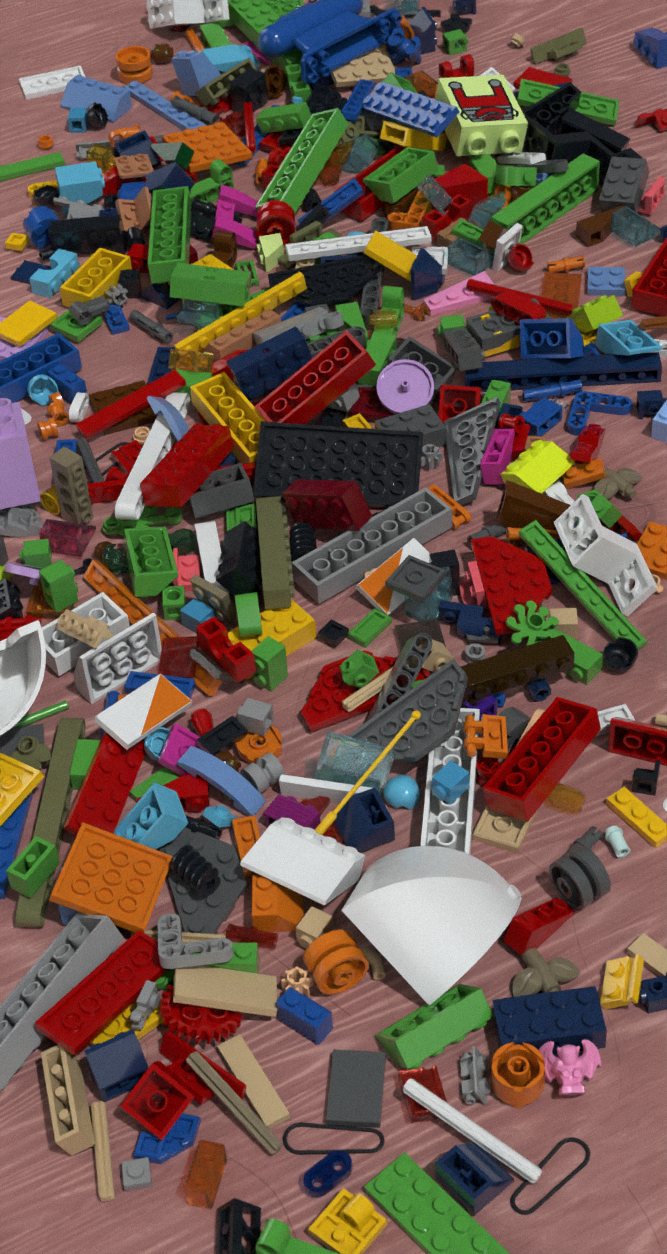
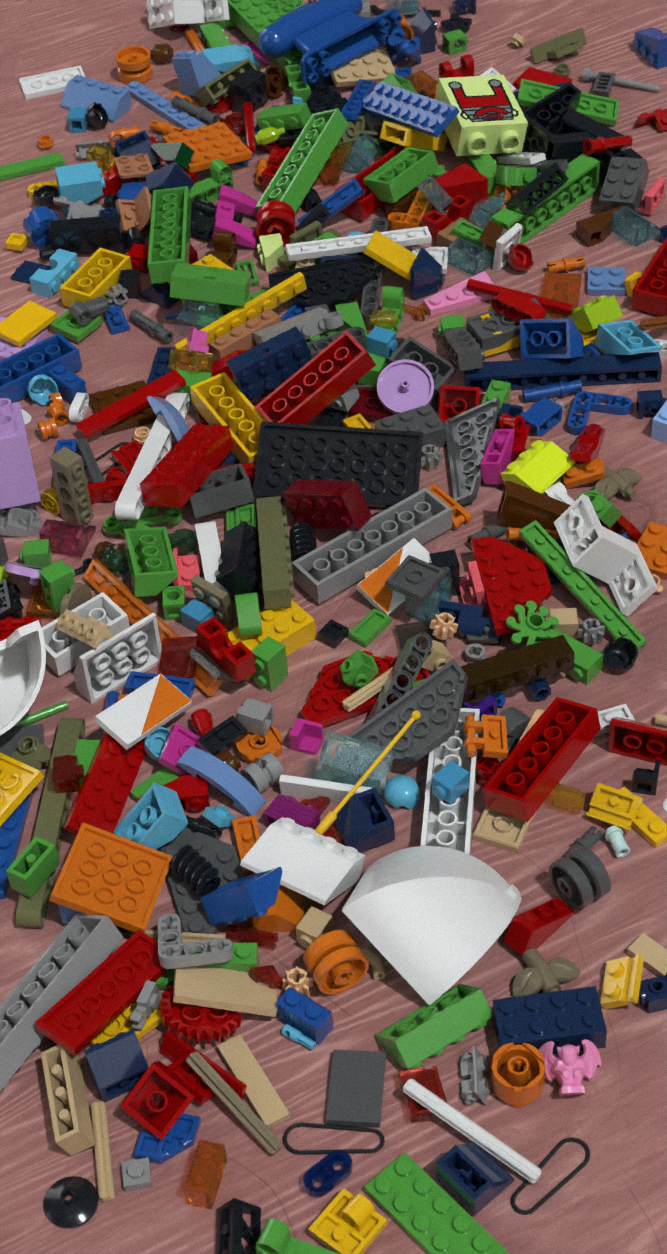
(67, 774): none -> clear red brick
(71, 1212): none -> black dish
(78, 595): none -> dark tan tile
(165, 128): none -> orange pin
(197, 340): none -> dark pink panel
(243, 897): none -> blue slope
(266, 975): none -> clear red tile
(268, 135): none -> lime plant
(298, 1037): none -> medium azure pin
(306, 736): none -> dark pink panel
(381, 342): none -> dark azure brick
(443, 626): none -> light nougat gear
(538, 181): none -> black fence
(589, 74): none -> light grey piece
(591, 631): none -> light grey gear
(600, 85): none -> dark grey slope
(601, 144): none -> red pin
(614, 806): none -> yellow plate

